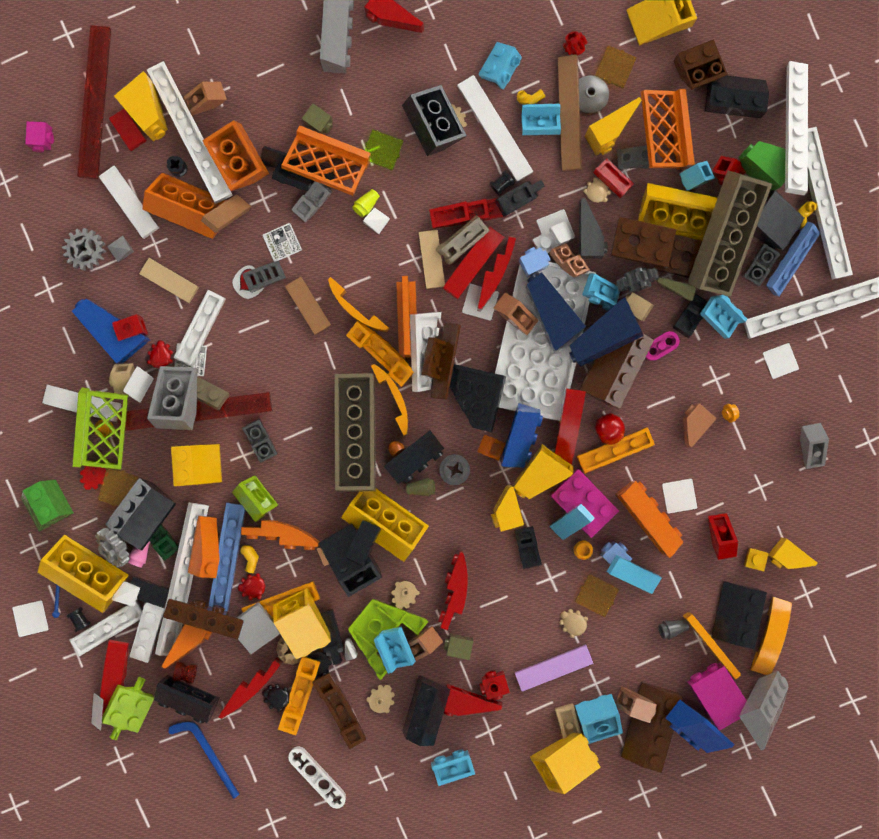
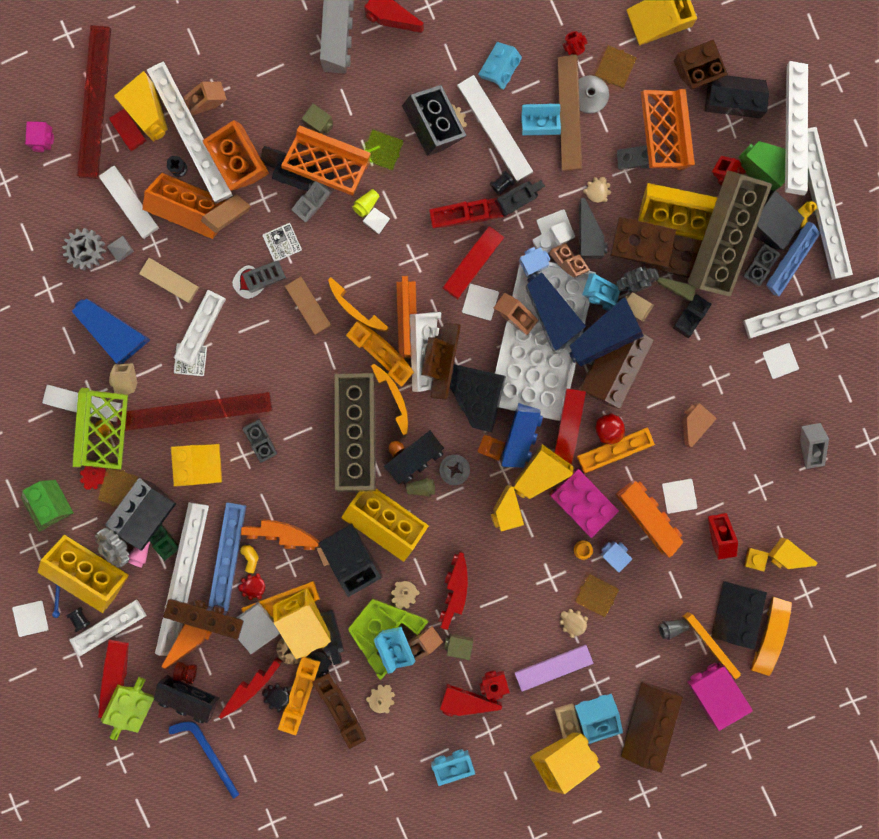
(97, 711): white sticker -> none
(126, 594): white slope -> none
(129, 327): red bracket -> none
(138, 384): white sticker -> none
(147, 632): white plate -> none
(150, 592): black slope -> none
(160, 355): red piece -> none
(174, 398): light grey slope -> none
(205, 548): orange slope -> none
(211, 394): dark tan hinge -> none
(254, 498): lime slope -> none
(319, 775): white beam -> none
(350, 650): white slope -> none
(362, 543): black slope -> none
(425, 712): black slope -> none
(431, 259): tan tile -> none
(463, 240): dark tan plate -> none
(493, 279): red slope -> none
(524, 98): yellow arm -> none
(528, 547): black slope -> none
(572, 522): medium azure tile -> none
(605, 132): yellow slope -> none
(613, 178): red tile -> none
(634, 574): medium azure tile -> none
(635, 705): nougat slope -> none
(661, 347): dark pink plate -> none
(696, 175): medium azure brick -> none
(697, 729): blue slope -> none
(722, 315): medium azure bracket -> none
(730, 412): light orange plate -> none
(764, 707): light grey slope -> none

